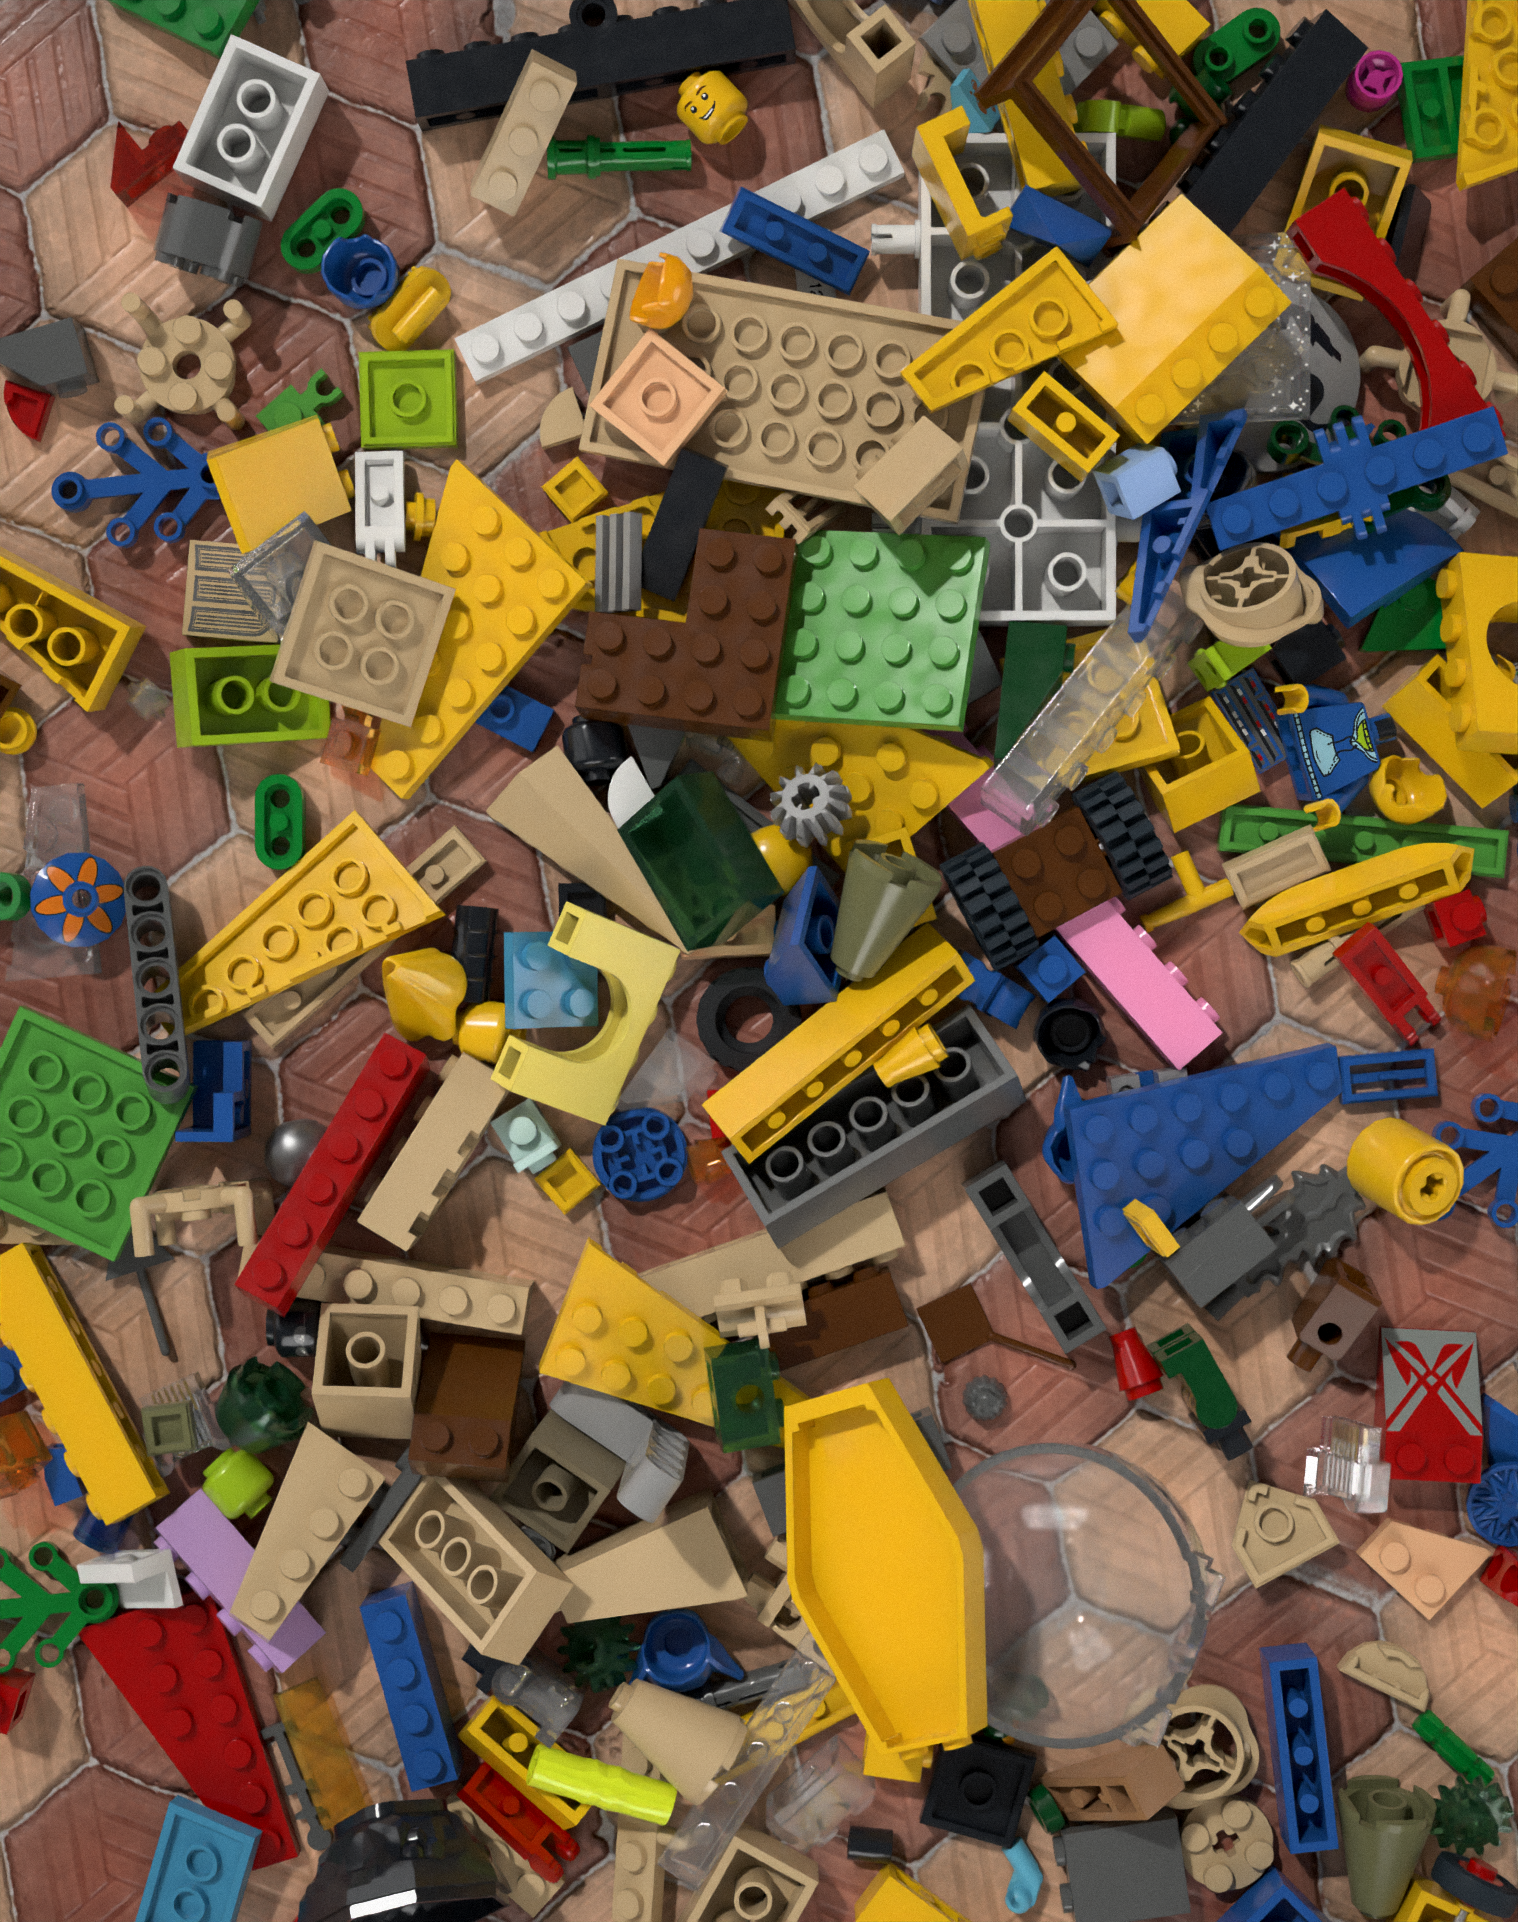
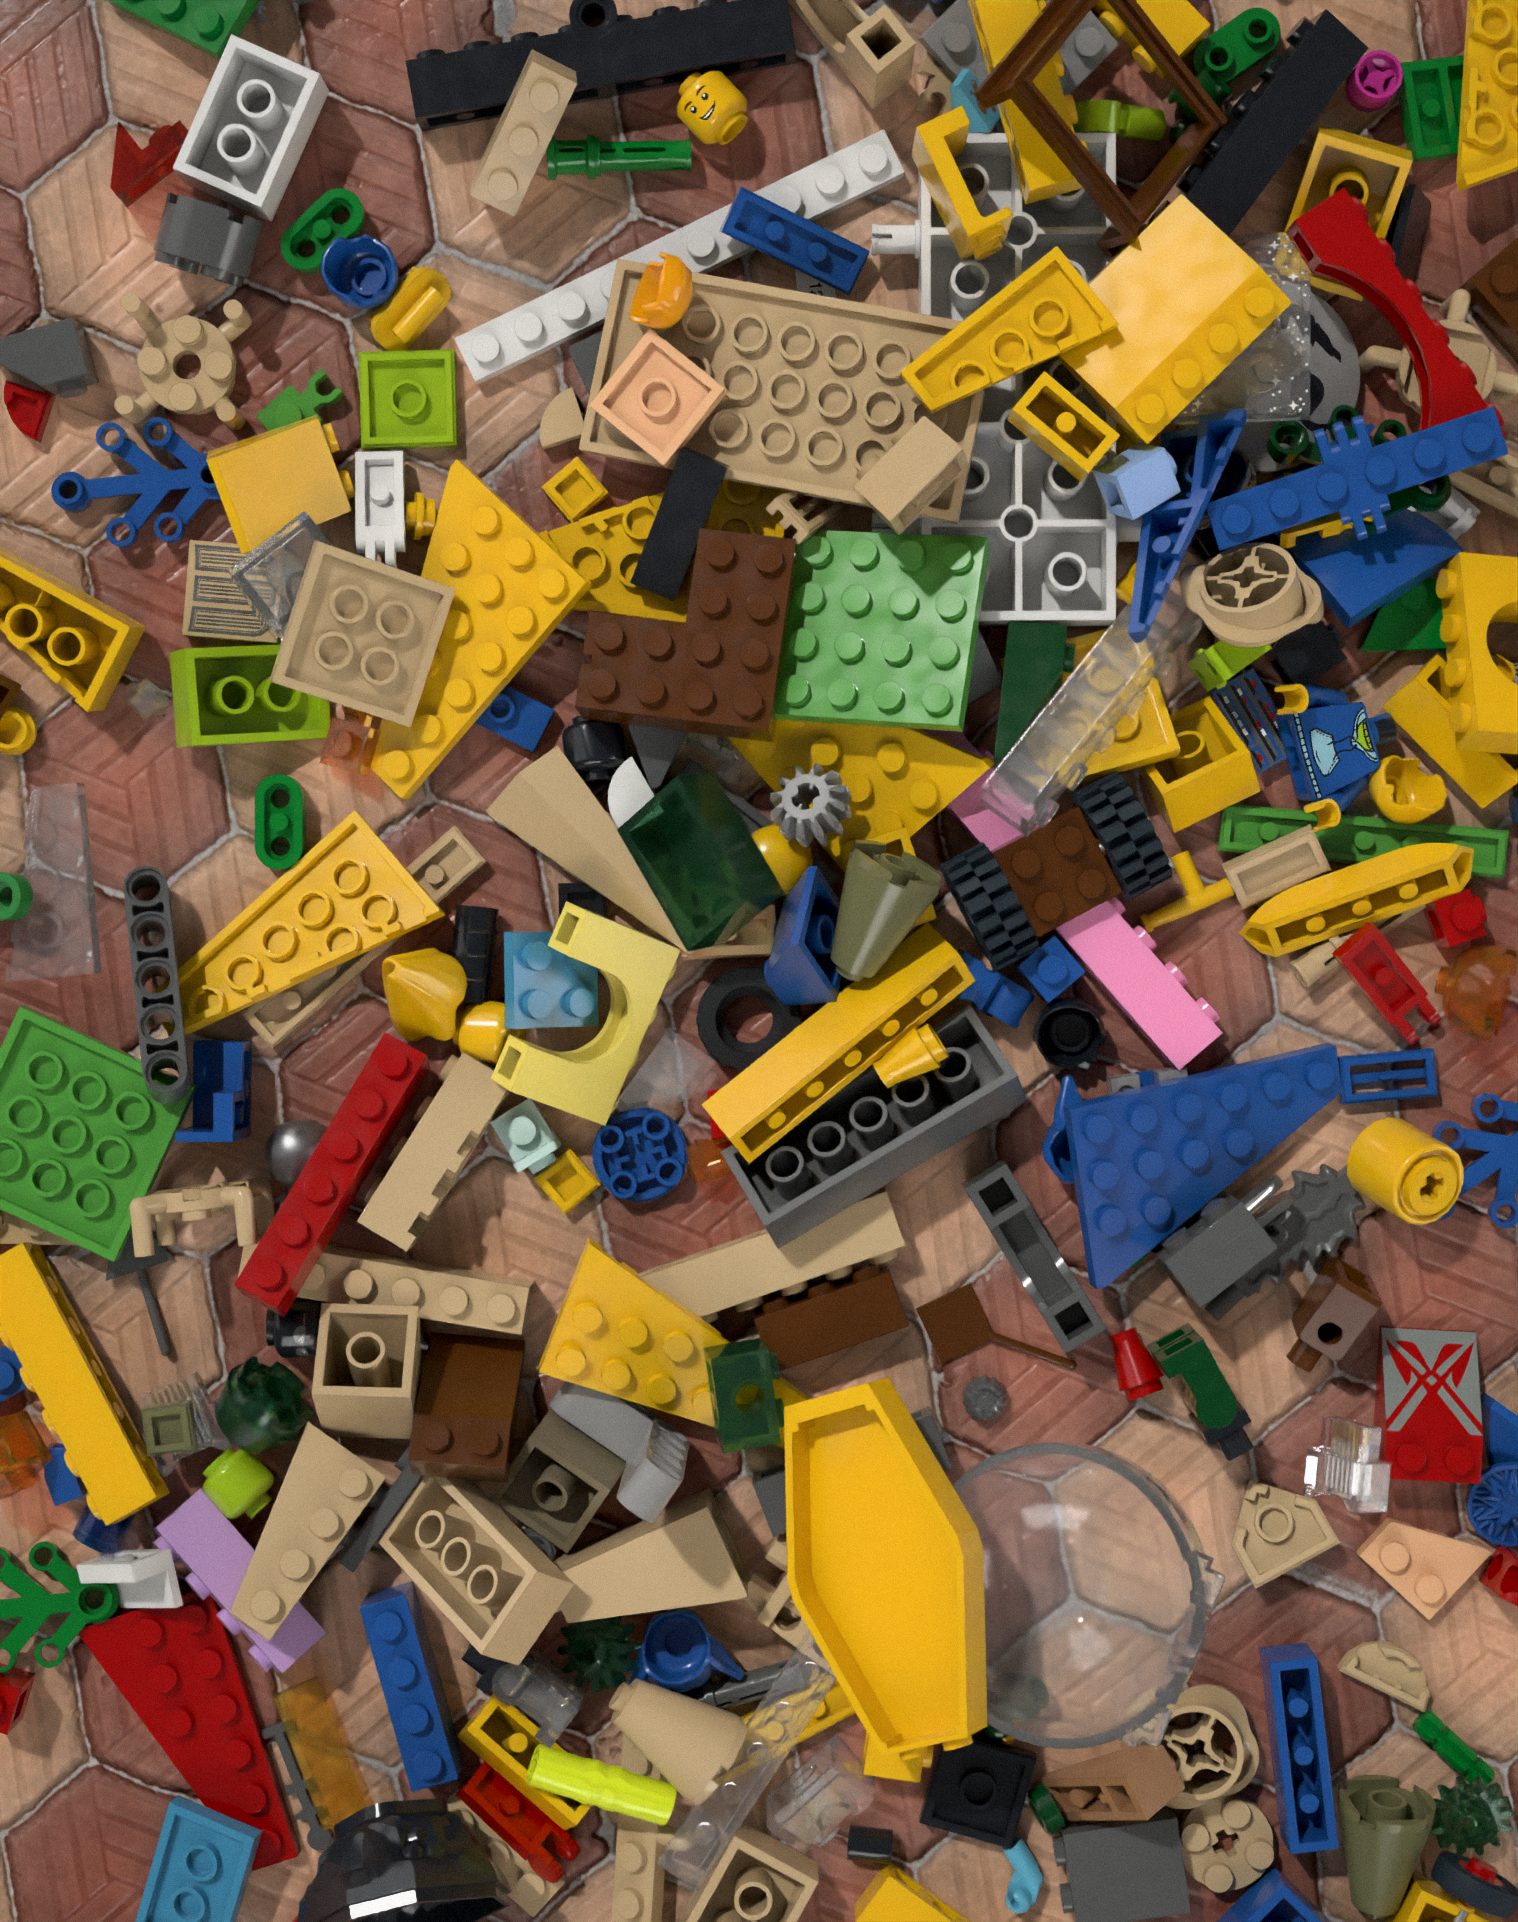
(53, 903): blue dish -> none
(618, 562): light grey tile -> none
(759, 1310): tan hips -> none
(1058, 225): blue slope -> none
(1150, 1228): yellow tile -> none

